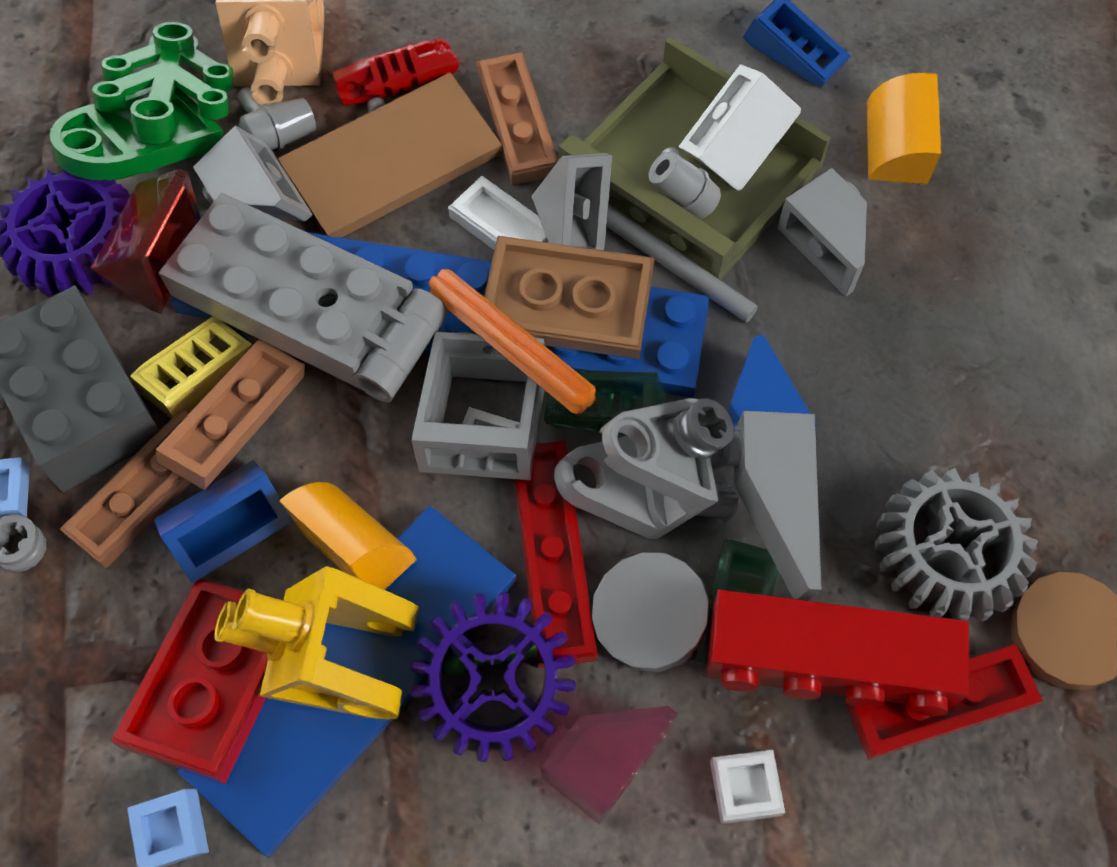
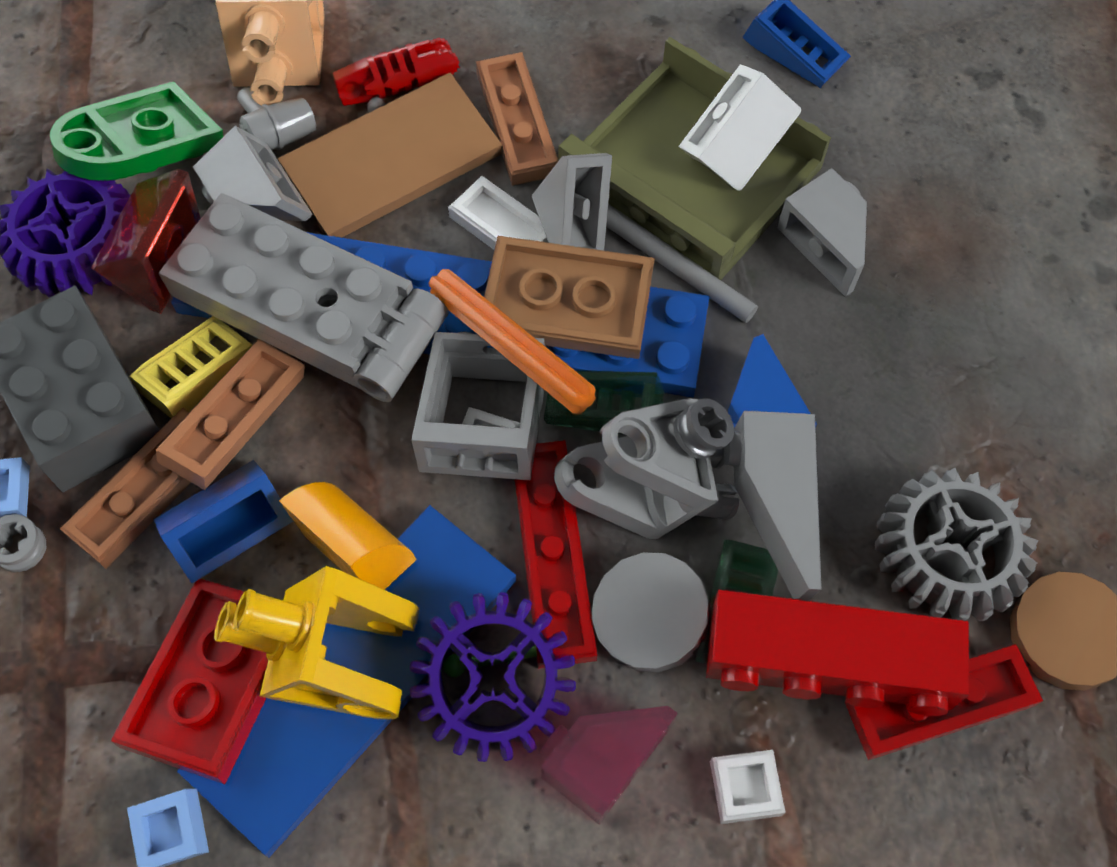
(154, 116): green plant -> none
(684, 183): light grey piece -> none
(904, 129): light orange brick -> none

